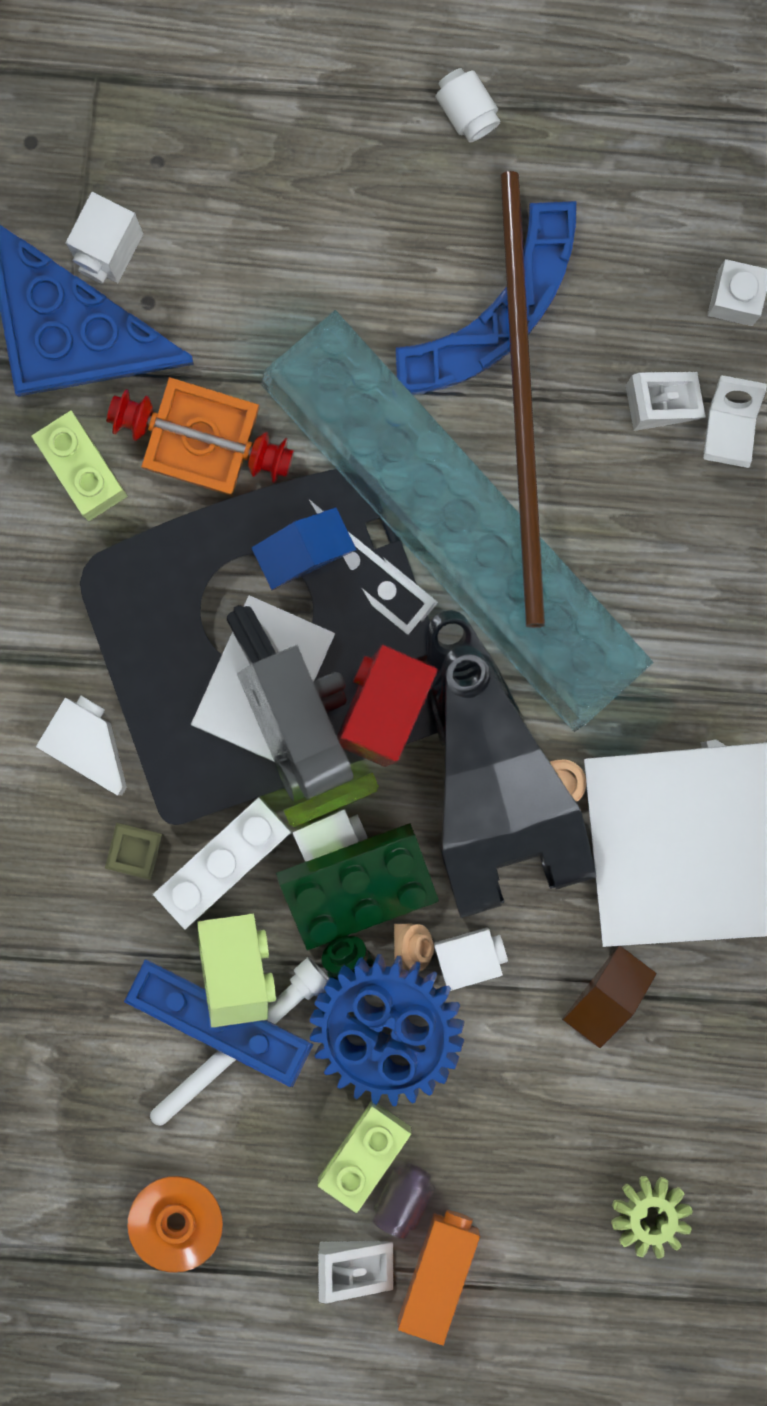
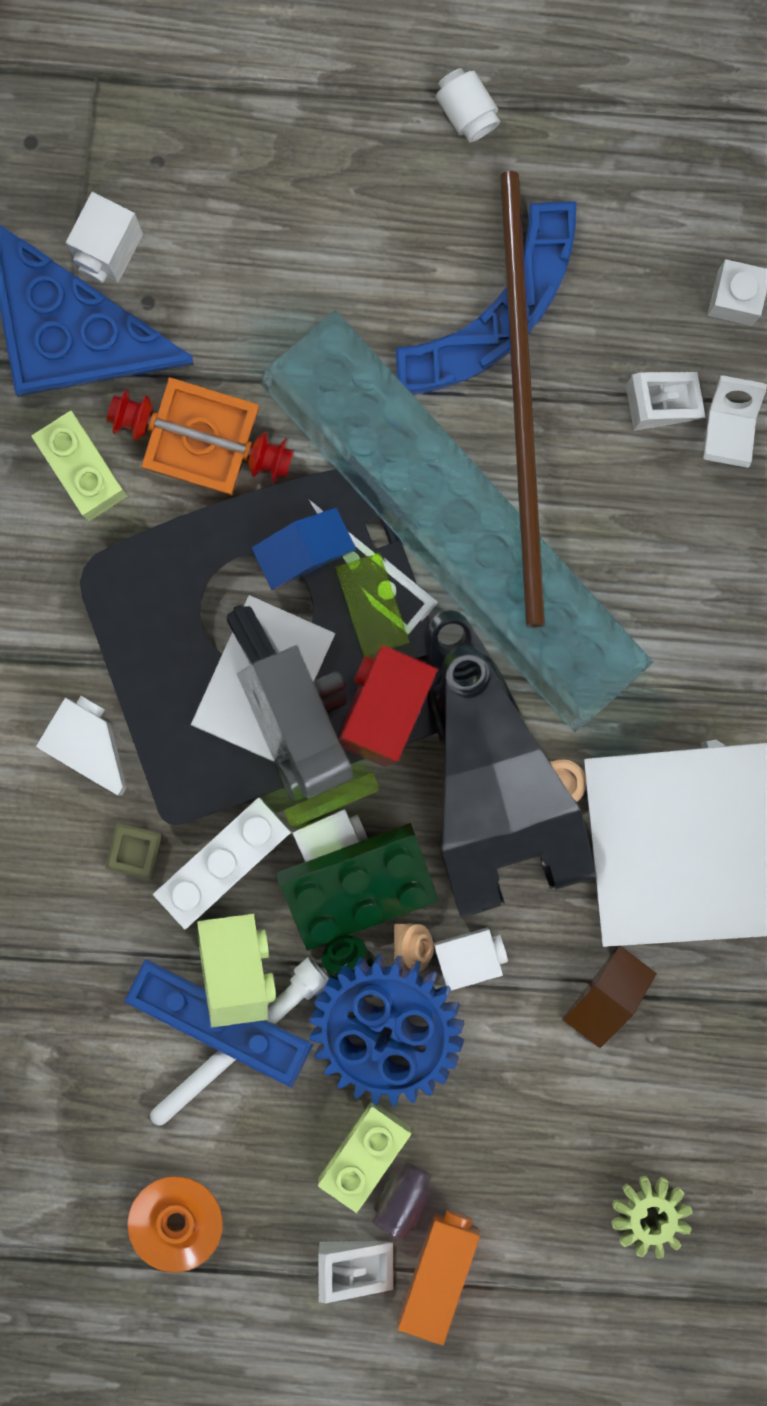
(371, 604): none -> clear neon green tile

